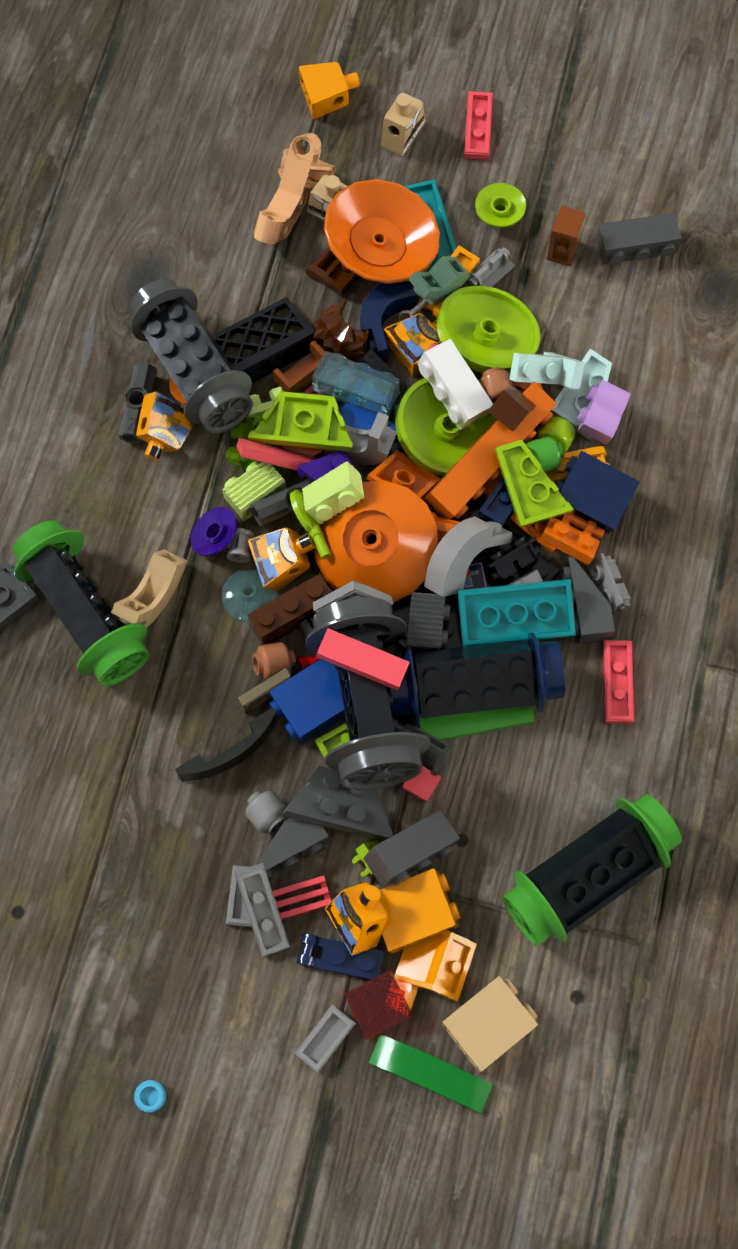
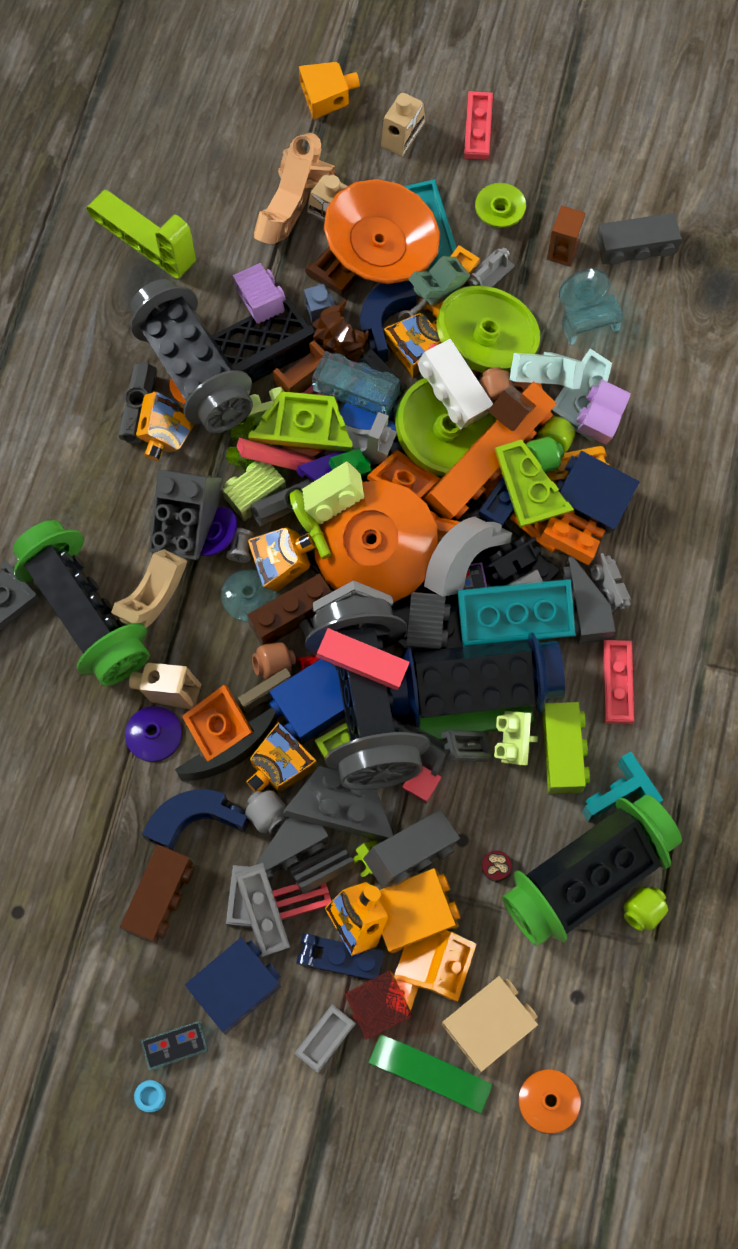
(156, 746): none -> dark purple dish
(157, 895): none -> reddish brown brick
(167, 246): none -> lime beam
(167, 685): none -> tan torso
(174, 1045): none -> tile
(183, 512): none -> dark grey slope
(187, 807): none -> dark blue arch
(217, 723): none -> orange slope
(234, 984): none -> dark blue brick
(258, 292): none -> lavender brick
(280, 761): none -> torso
(317, 301): none -> sand blue brick
(319, 864): none -> dark grey tile
(356, 459): none -> green bracket
(454, 747): none -> dark grey tile
(496, 866): none -> tile
(515, 737): none -> yellowish green hips
(533, 1104): none -> orange dish
(565, 748): none -> lime brick
(584, 287): none -> clear light blue dish
(591, 316): none -> clear light blue panel
(637, 782): none -> teal bracket
(645, 908): none -> lime head

